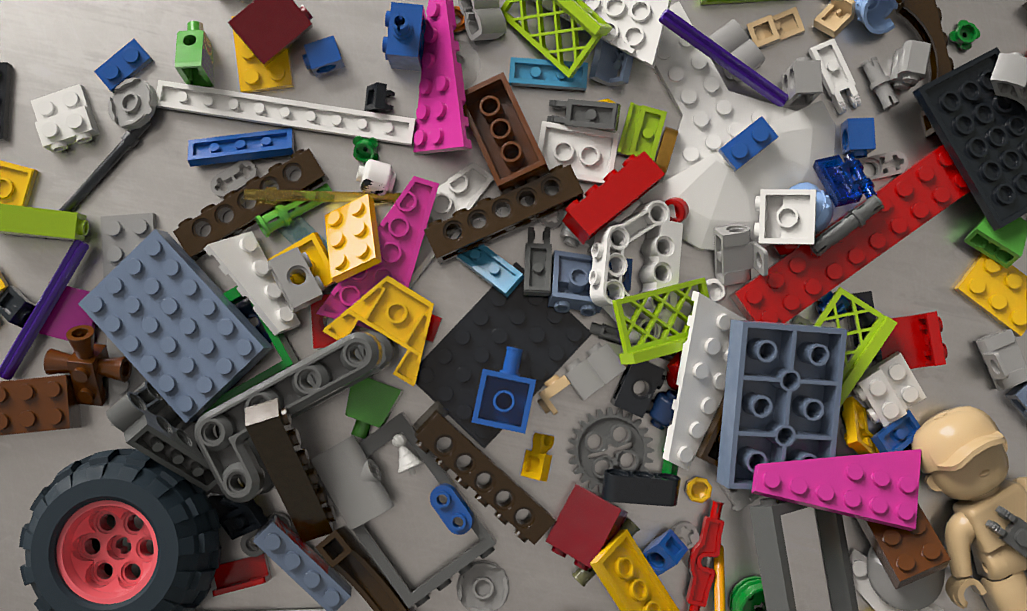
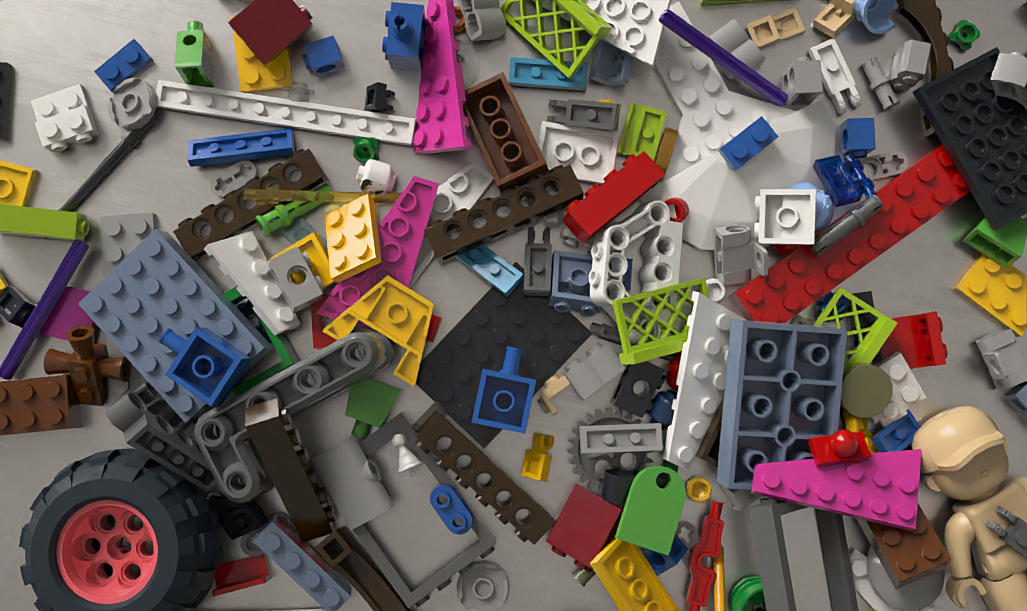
(205, 364): none -> blue brick
(299, 92): none -> clear plate
(620, 438): none -> light grey plate
(651, 511): none -> bright green tile
(839, 448): none -> red tile
(865, 390): none -> olive tile

